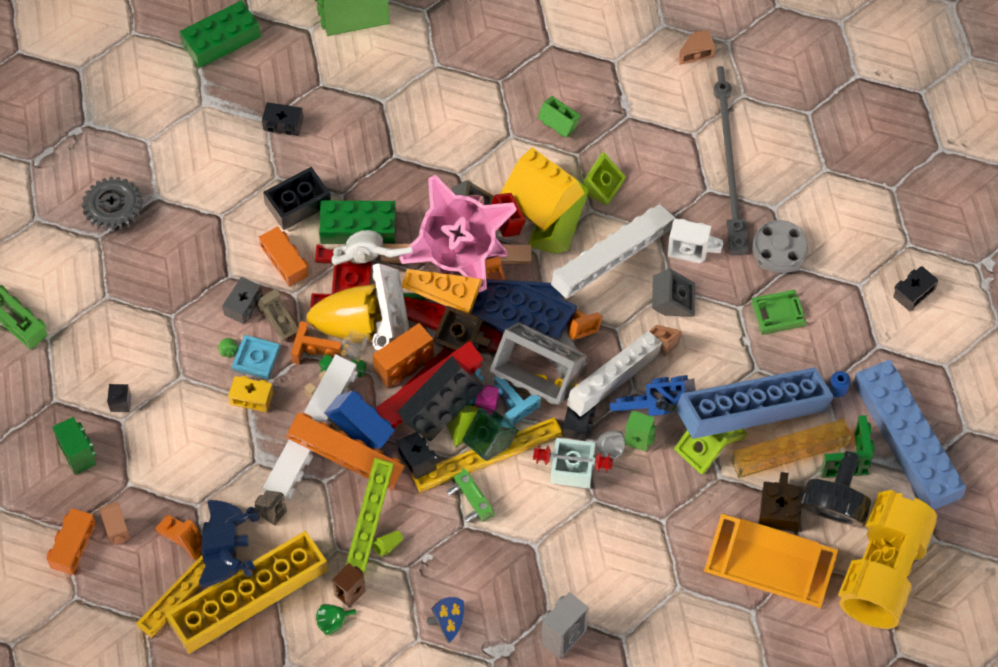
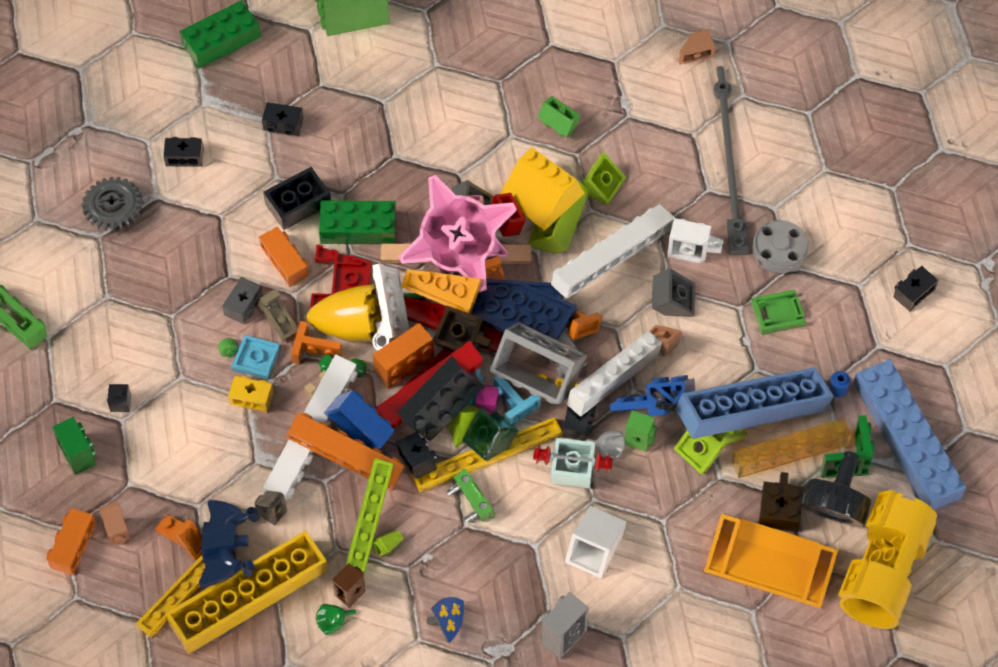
(183, 152): none -> black brick
(354, 345): clear brick -> none
(365, 247): white piece -> none
(595, 541): none -> white slope

